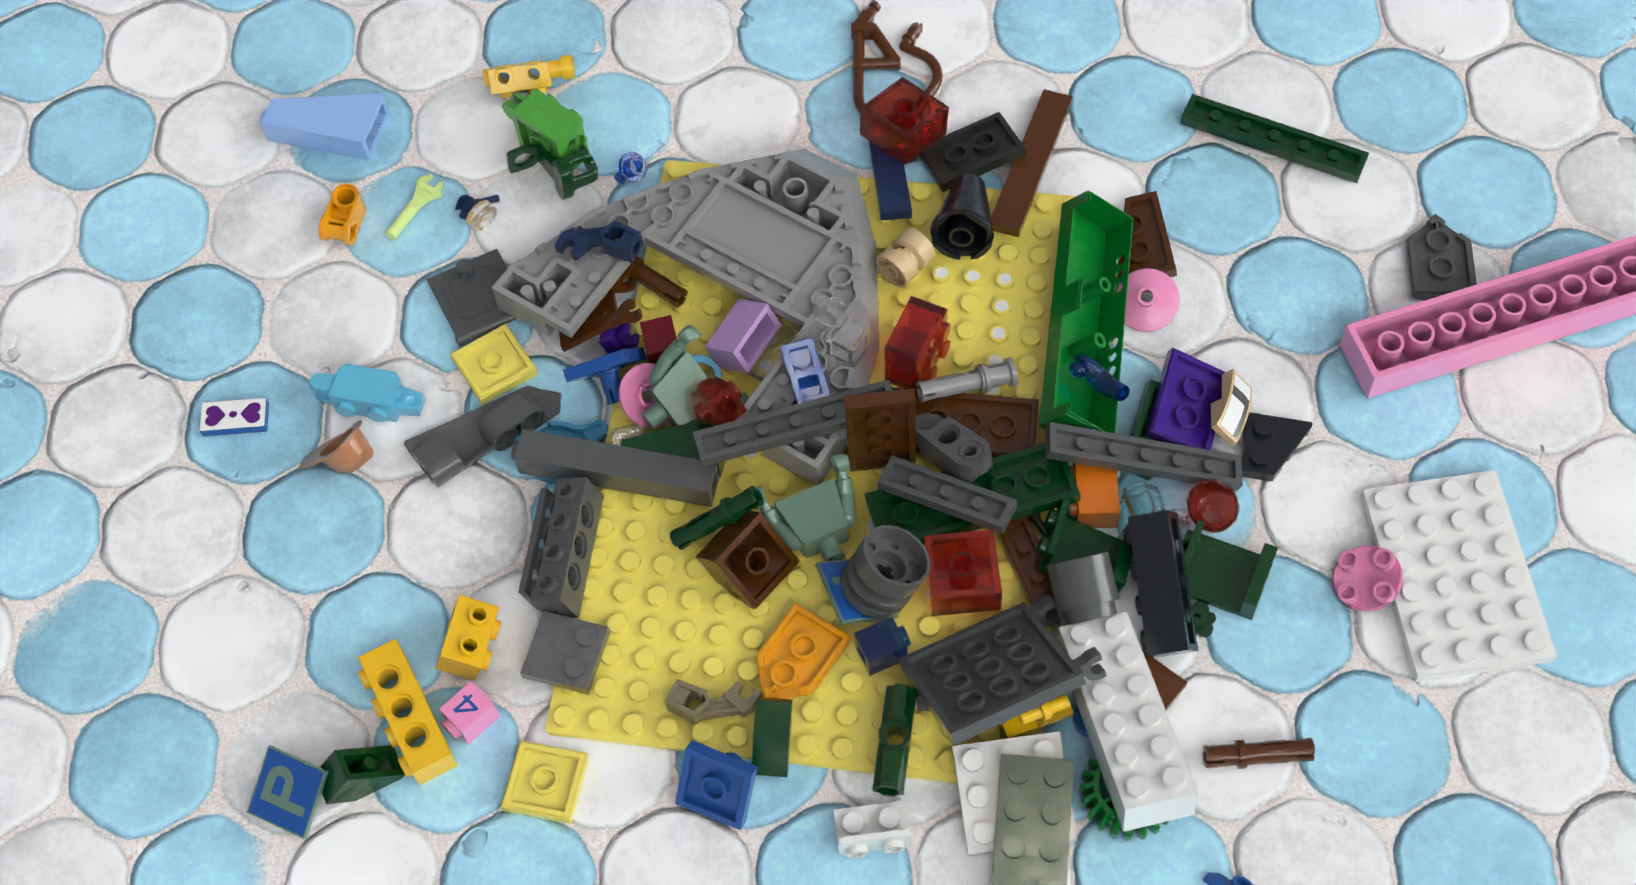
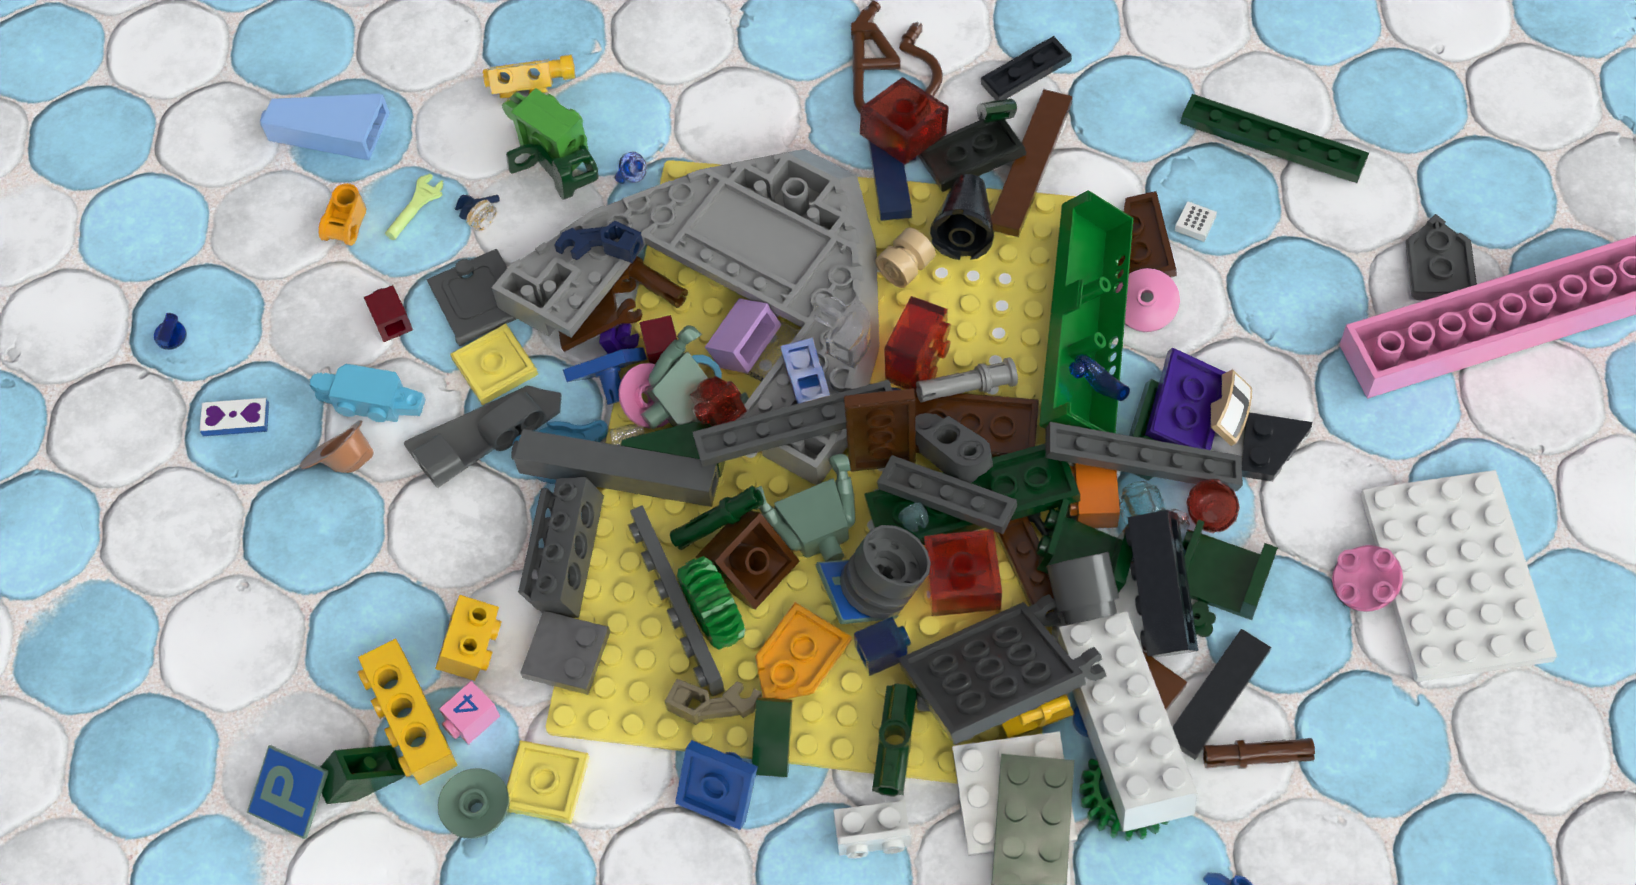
(170, 333): none -> clear blue plate
(388, 313): none -> dark red brick
(463, 792): none -> sand green dish
(679, 613): none -> dark grey plate
(711, 602): none -> green gear
(914, 516): none -> clear light blue hinge
(997, 110): none -> dark green slope
(1026, 69): none -> black tile
(1195, 221): none -> white tile
(1219, 692): none -> black tile

